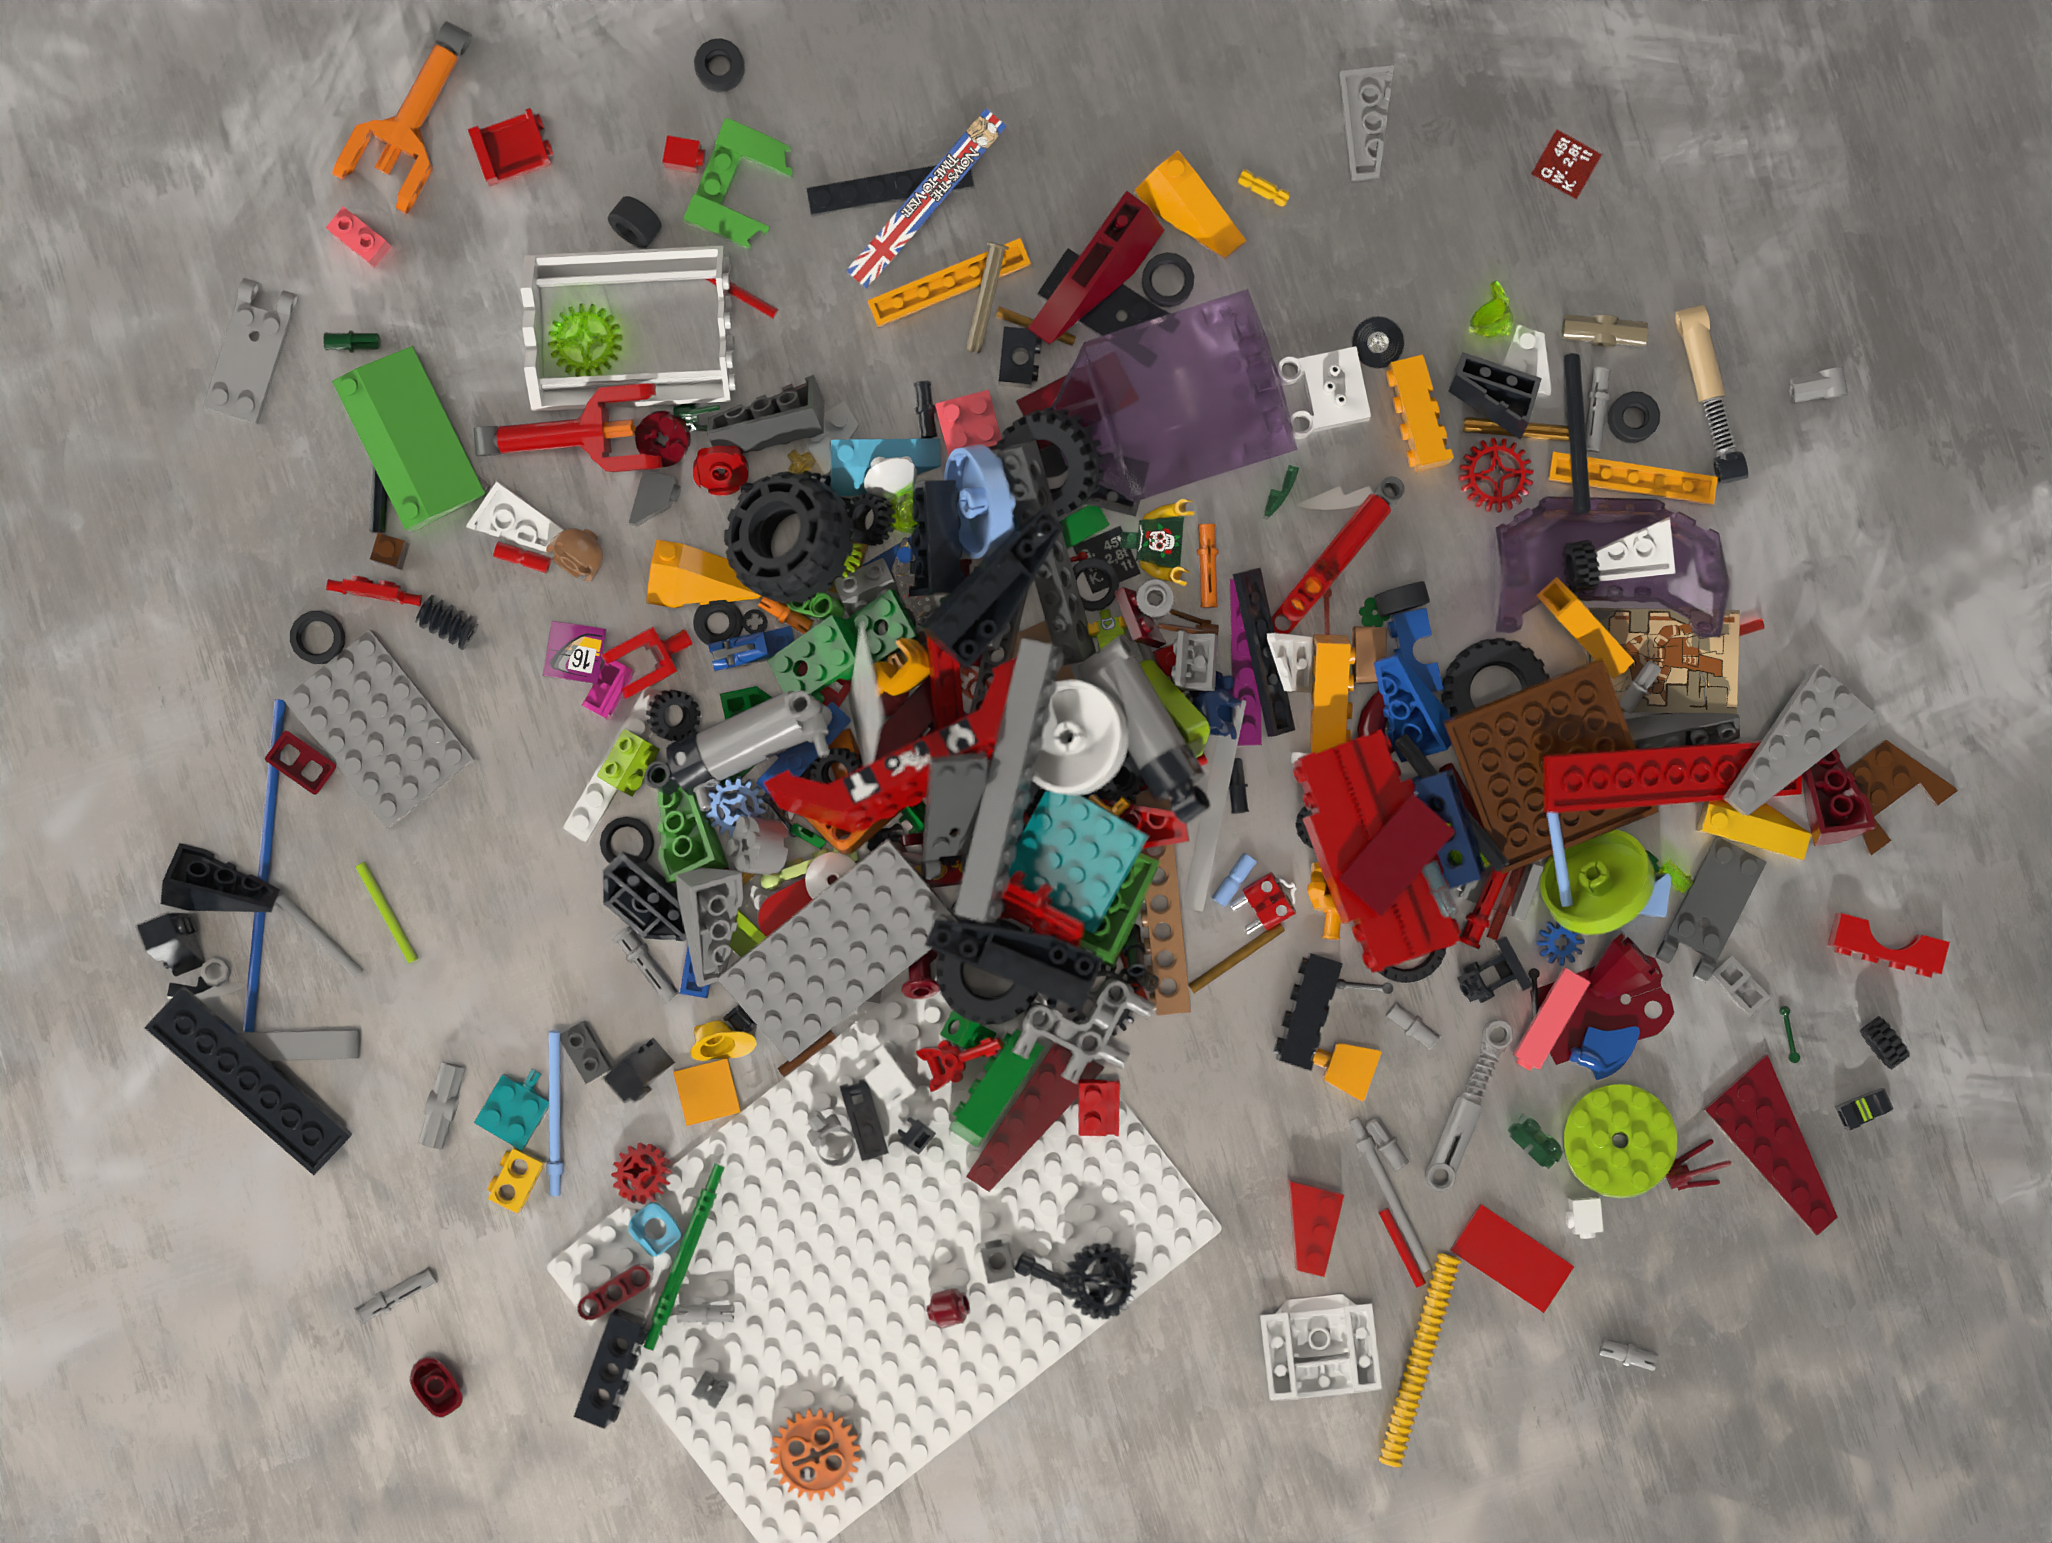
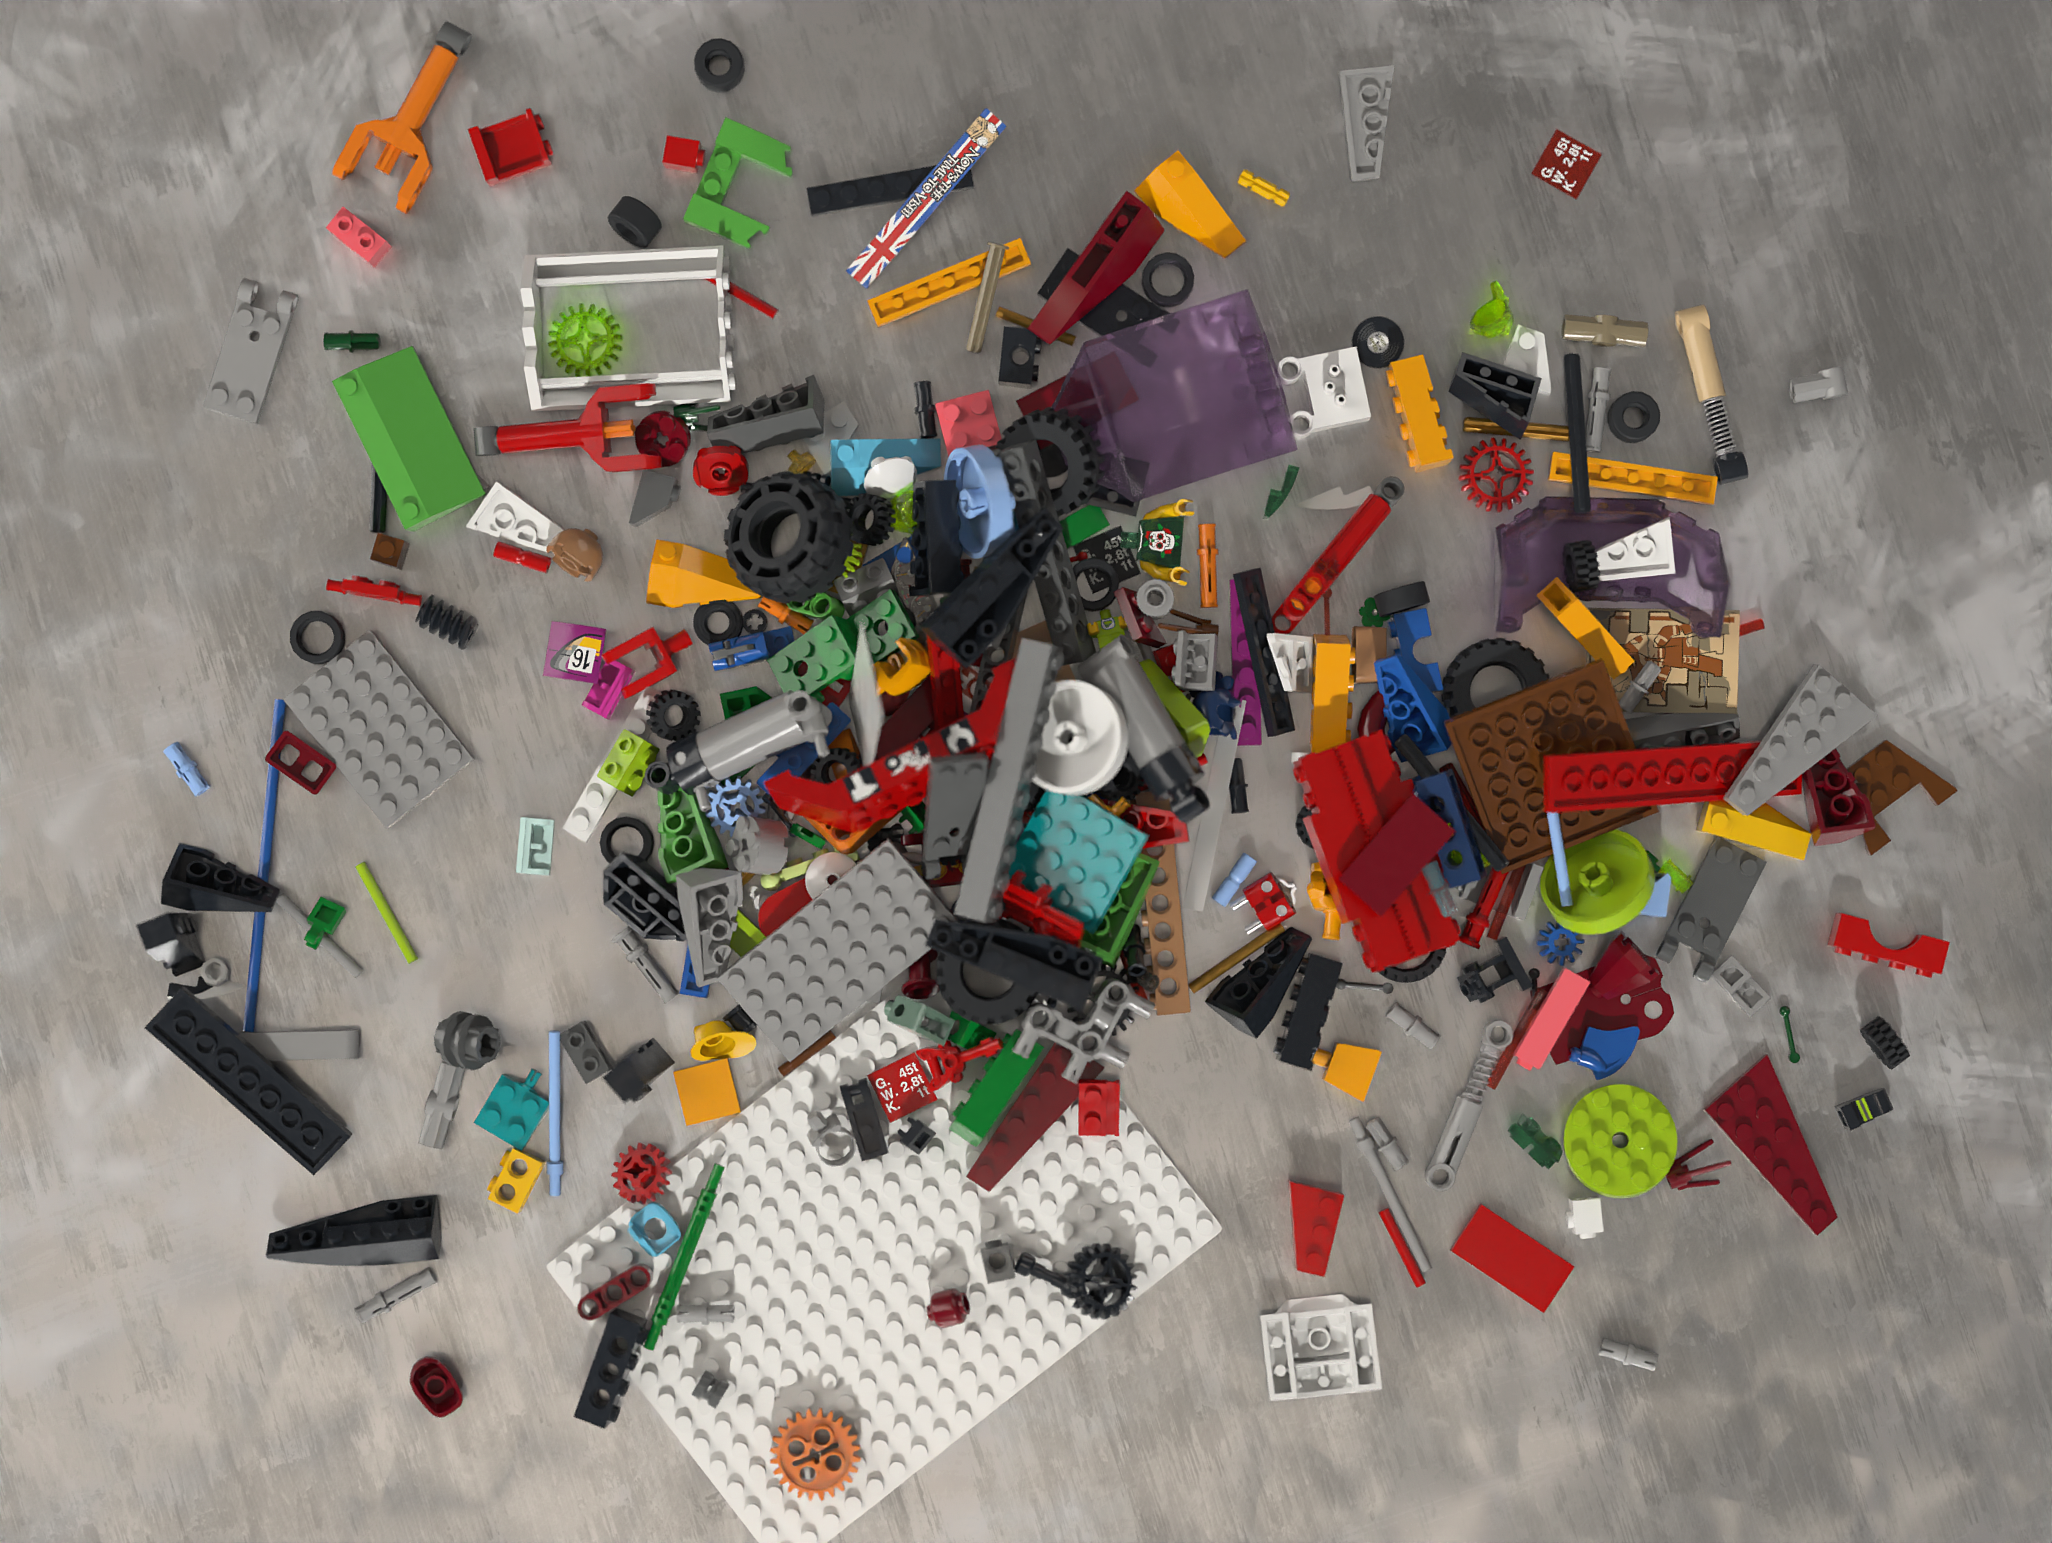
(186, 769): none -> light blue pin
(323, 918): none -> green plate
(364, 1236): none -> black wedge
(467, 1040): none -> dark grey piece
(535, 846): none -> light aqua hinge
(888, 1076): white panel -> none
(902, 1087): none -> red sticker
(910, 1014): none -> sand green torso
(1257, 990): none -> black wedge
(1419, 1360): yellow piece -> none
(1519, 1032): none -> clear red bar

